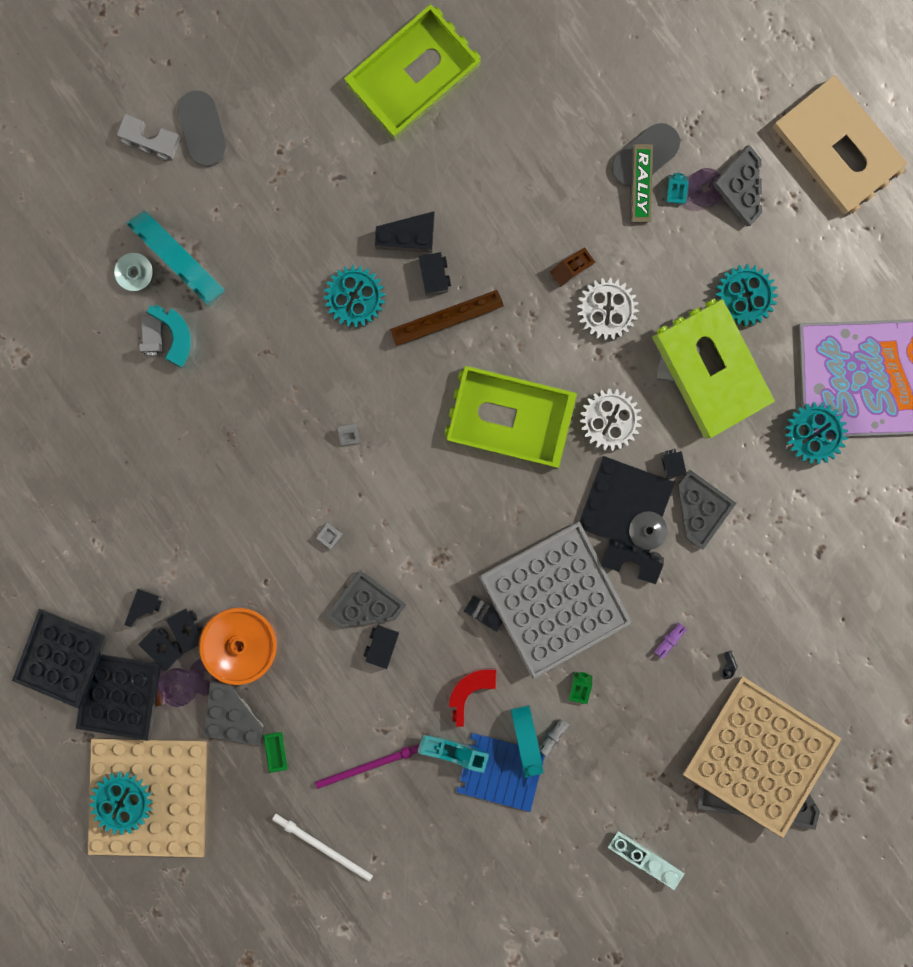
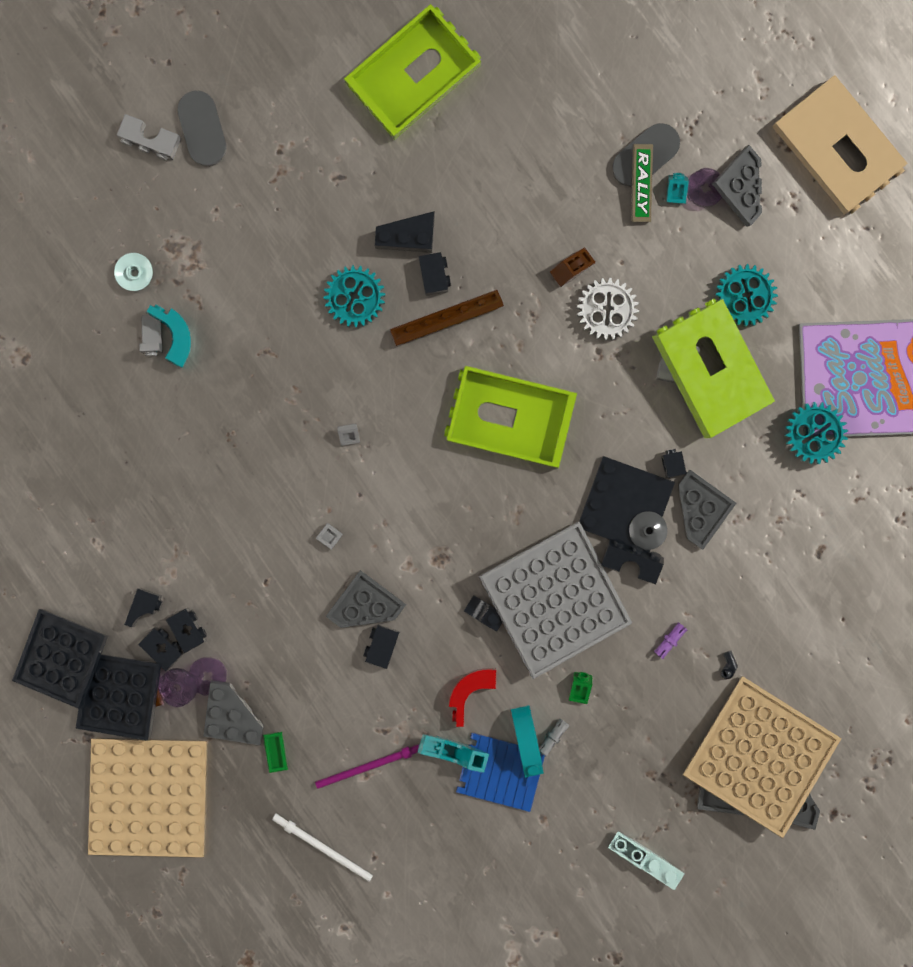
(105, 794): teal gear -> none
(176, 257): teal windscreen -> none
(237, 646): orange dish -> none
(595, 411): white gear -> none

